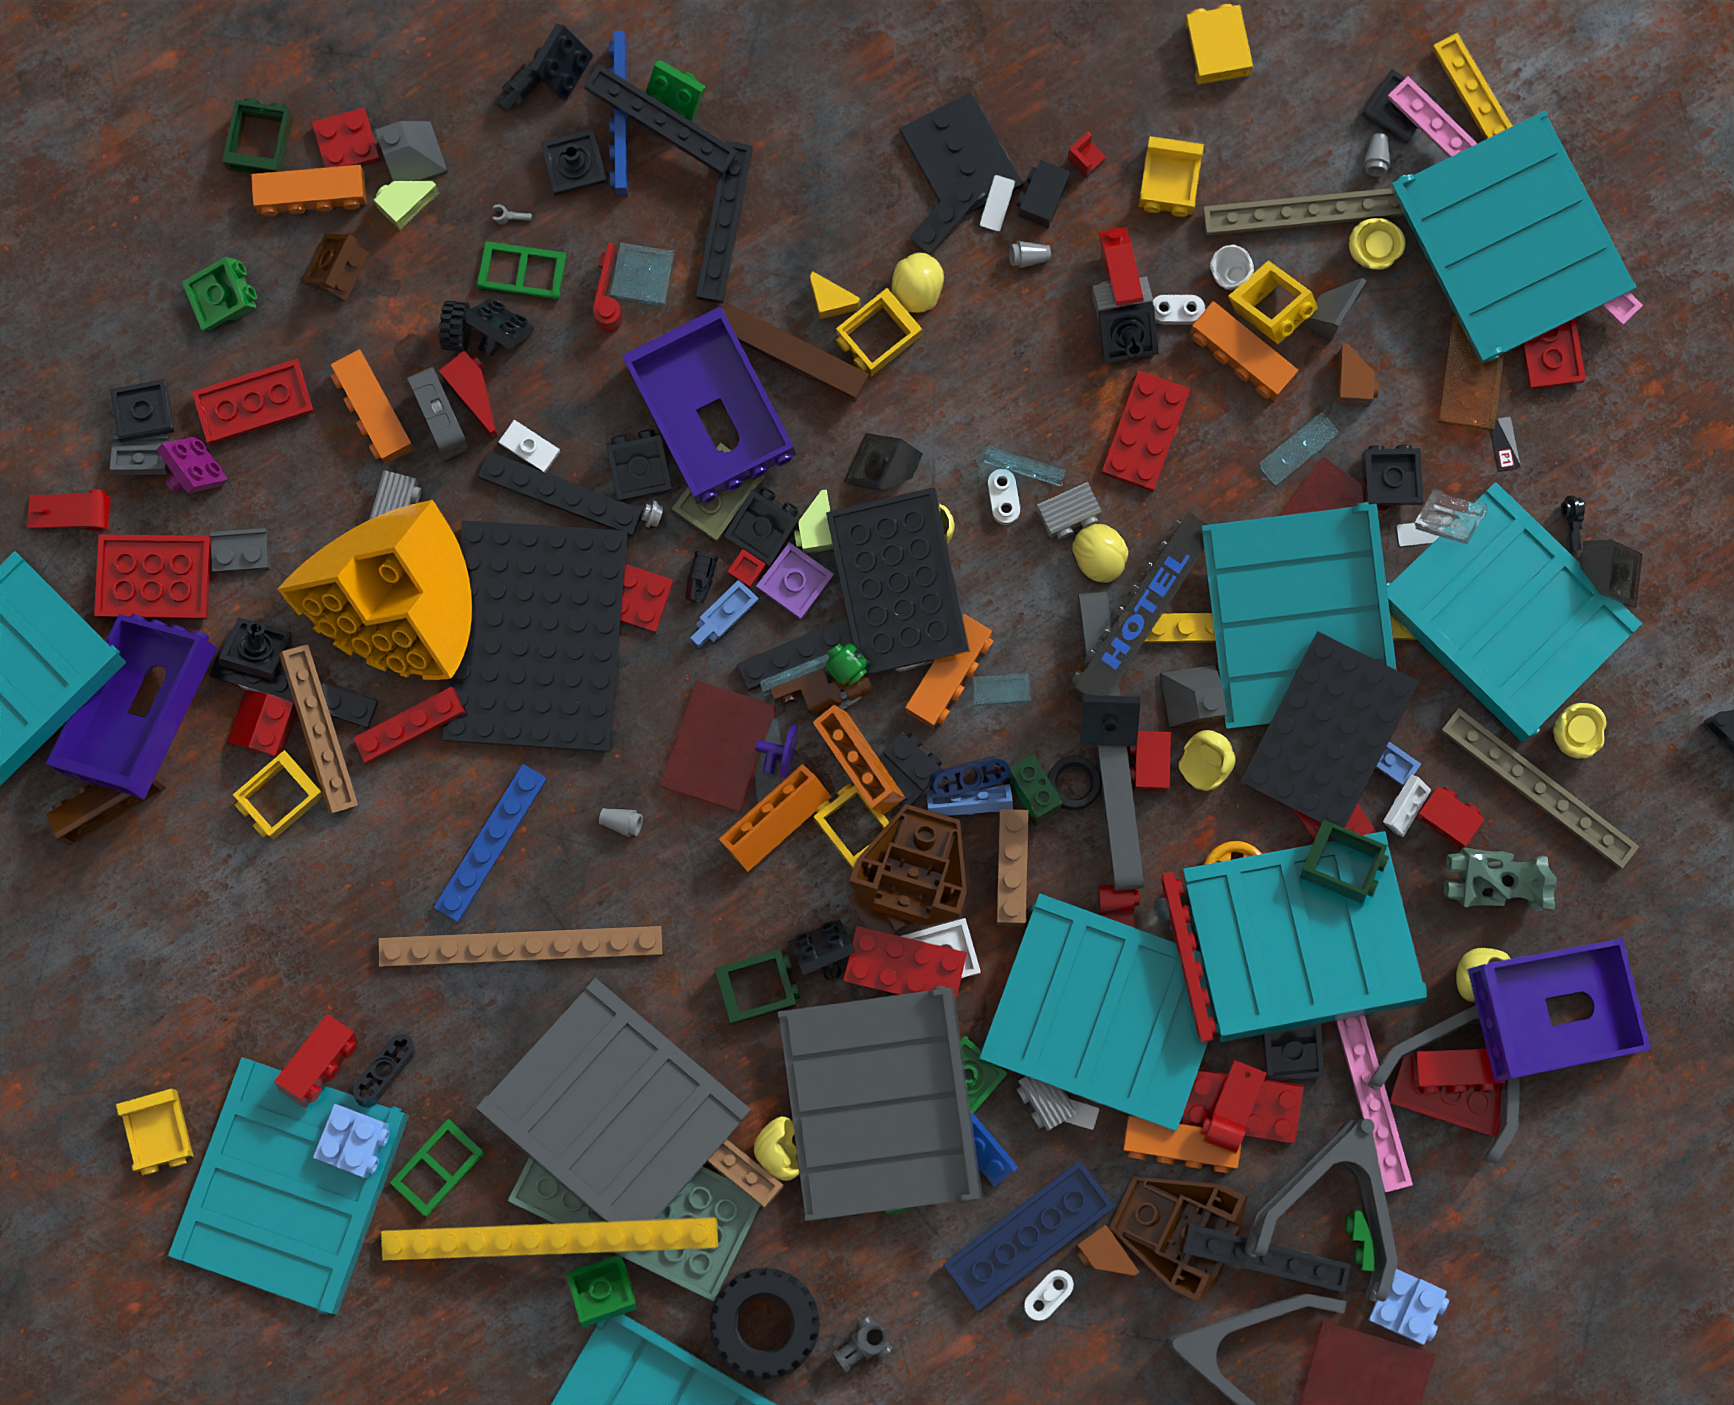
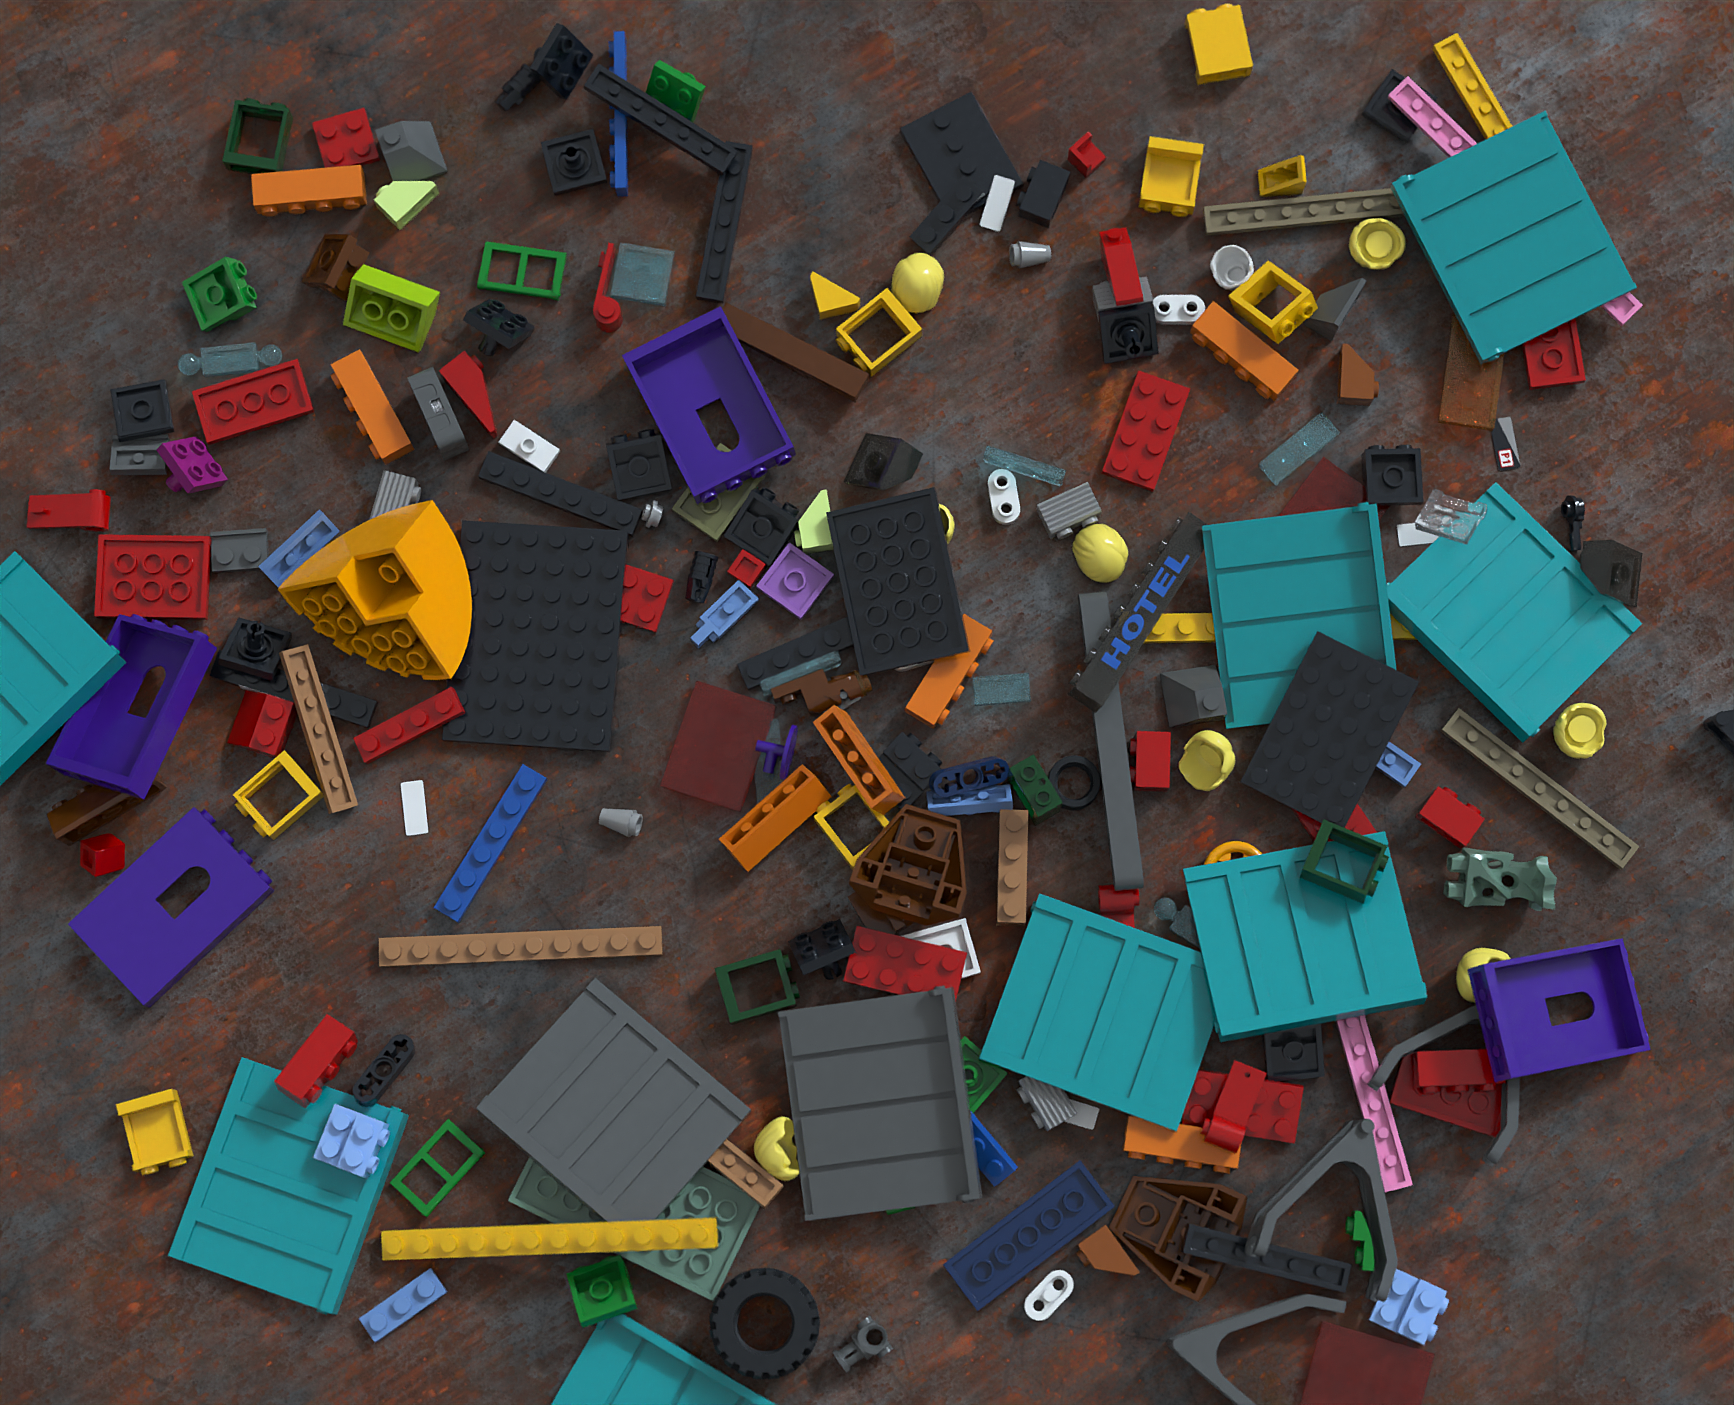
(102, 854): none -> red panel
(141, 938): none -> dark purple panel
(229, 359): none -> clear light blue plate
(299, 548): none -> medium blue plate
(390, 307): none -> lime slope
(403, 1305): none -> medium blue plate
(414, 807): none -> white sticker
(453, 330): black tyre -> none
(509, 215): light grey hand -> none
(846, 664): green head -> none
(1110, 720): black plate -> none
(1185, 946): red plate -> none
(1283, 178): none -> yellow slope
(1377, 157): light grey cone -> none
(1407, 805): white plate -> none

